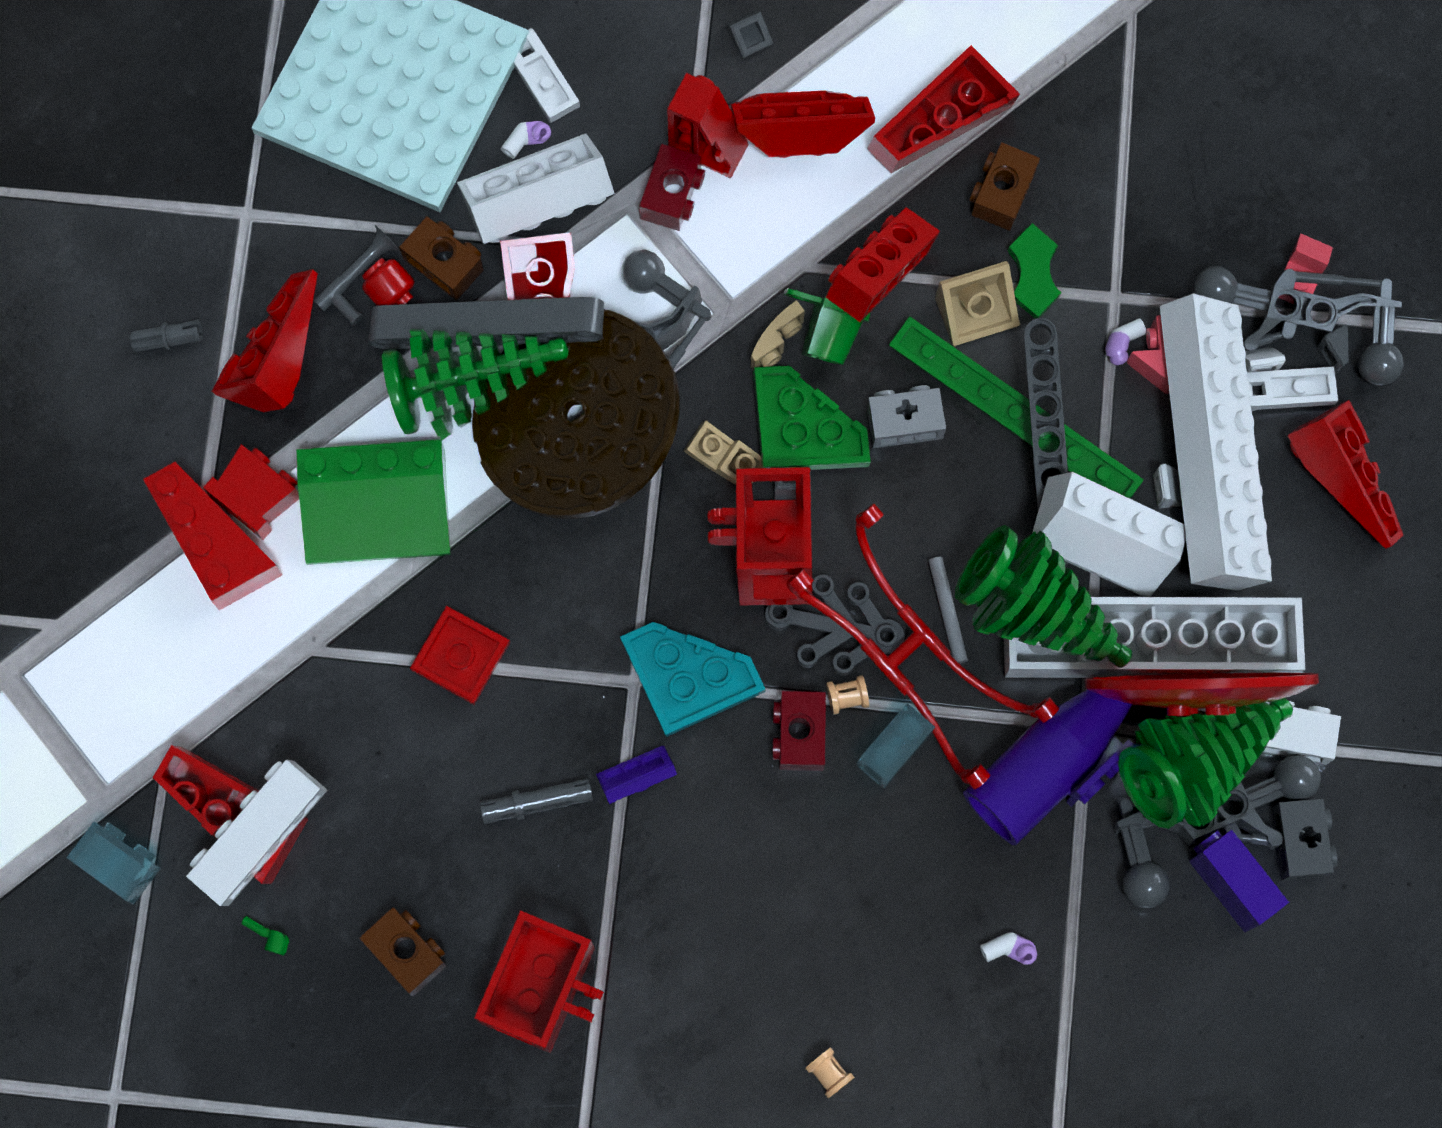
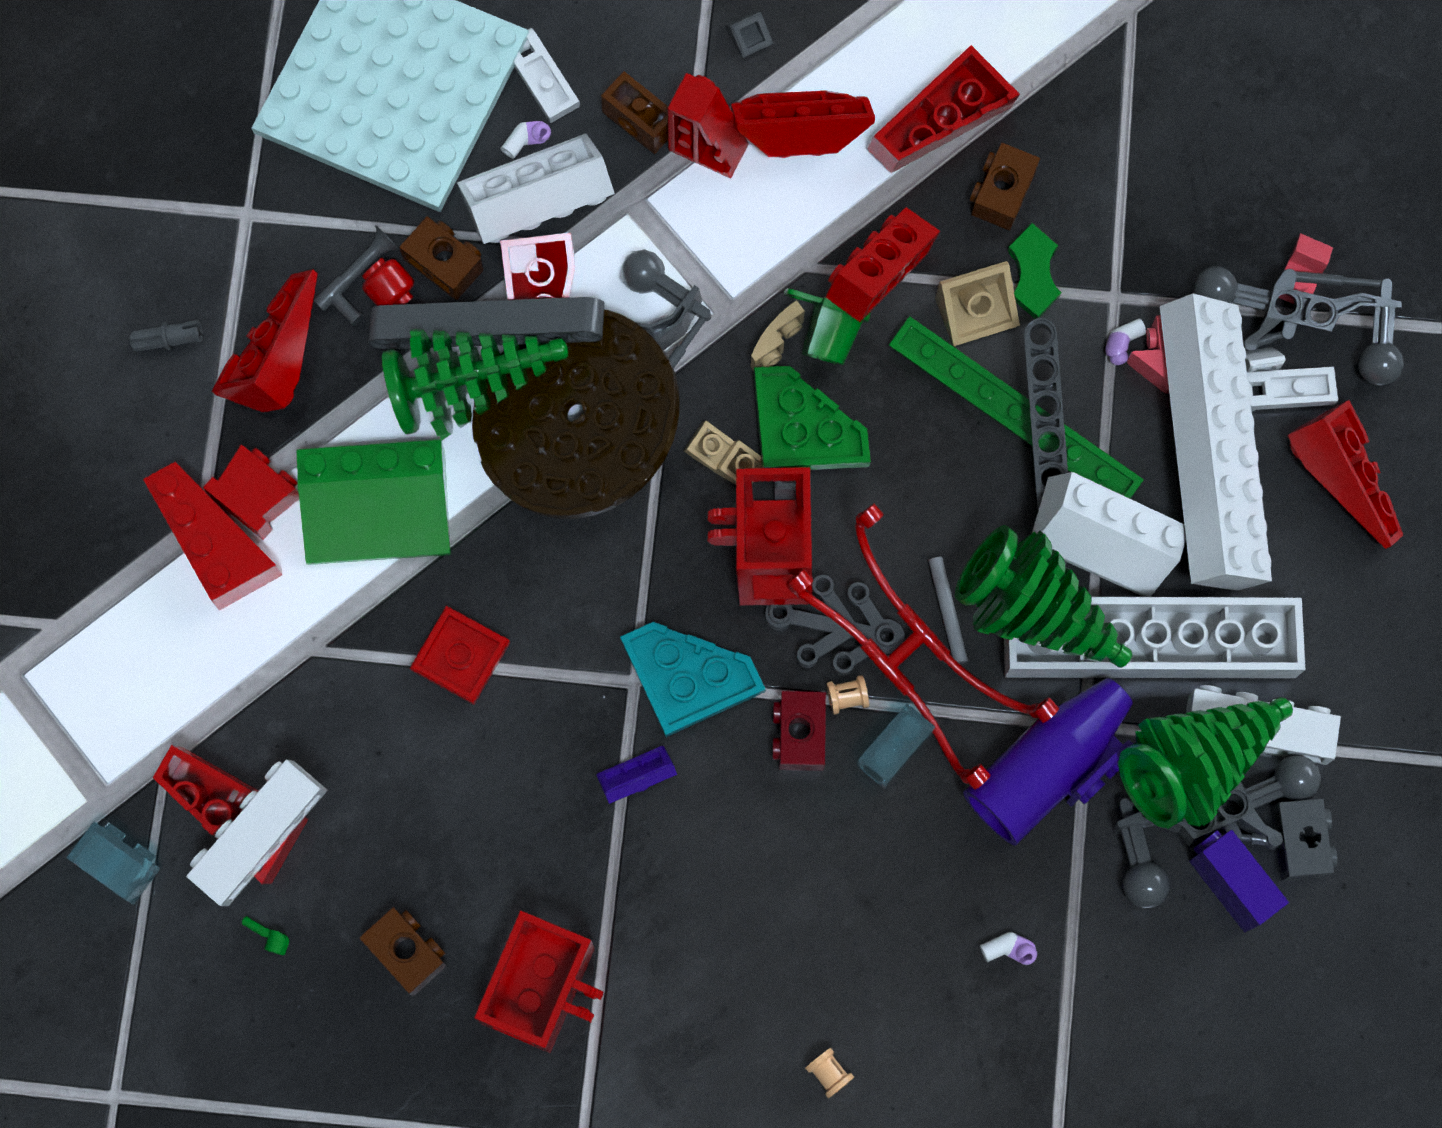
(535, 801): dark grey pin -> none
(636, 112): none -> reddish brown brick
(671, 167): dark red brick -> none
(891, 428): light grey brick -> none
(1167, 487): white slope -> none
(1213, 691): red dish -> none
(1335, 349): dark grey slope -> none

